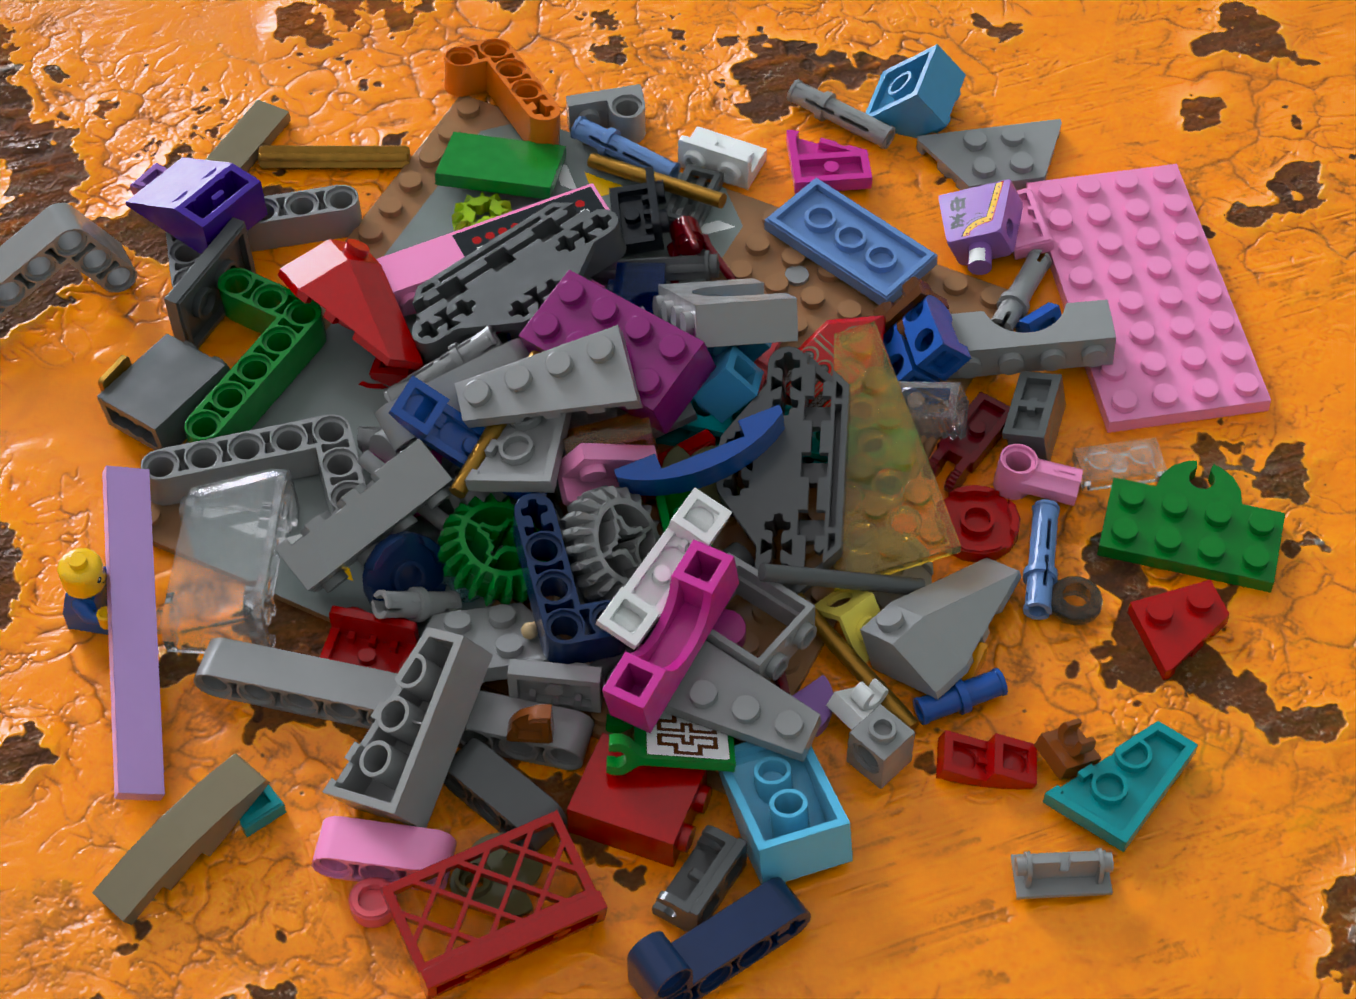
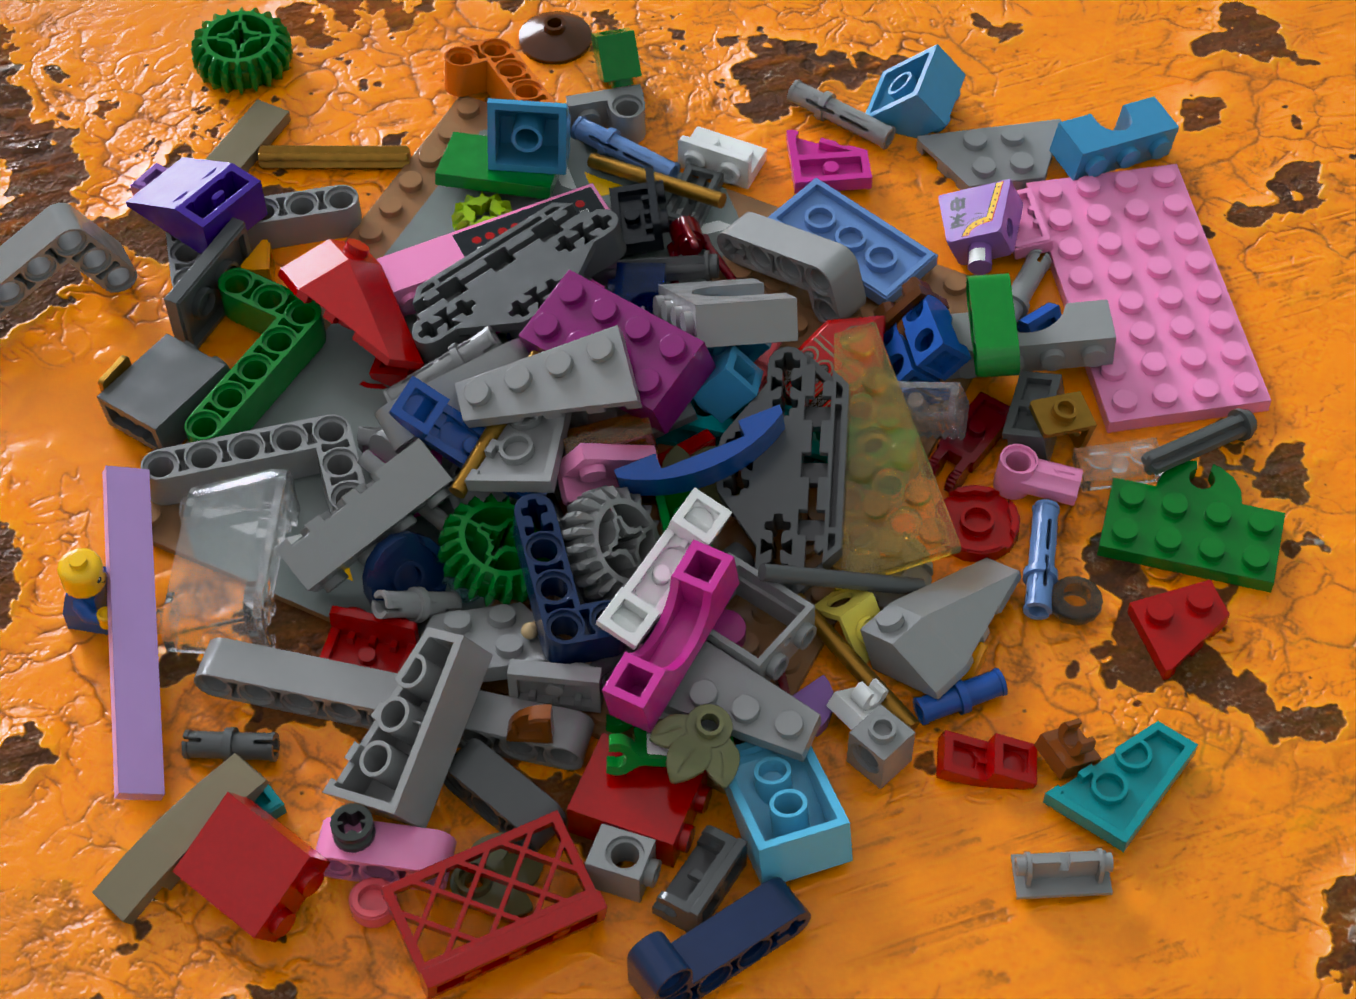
(230, 741): none -> dark grey pin
(241, 50): none -> green gear
(252, 868): none -> red brick
(261, 260): none -> light orange slope
(352, 814): none -> pearl dark grey bush
(528, 136): none -> dark azure slope
(555, 37): none -> reddish brown dish
(616, 56): none -> green brick
(618, 845): none -> light grey brick
(696, 749): none -> olive plate
(798, 258): none -> light grey beam
(993, 325): none -> green beam
(1063, 416): none -> pearl gold bracket
(1088, 149): none -> dark azure arch
(1238, 425): none -> dark grey axle

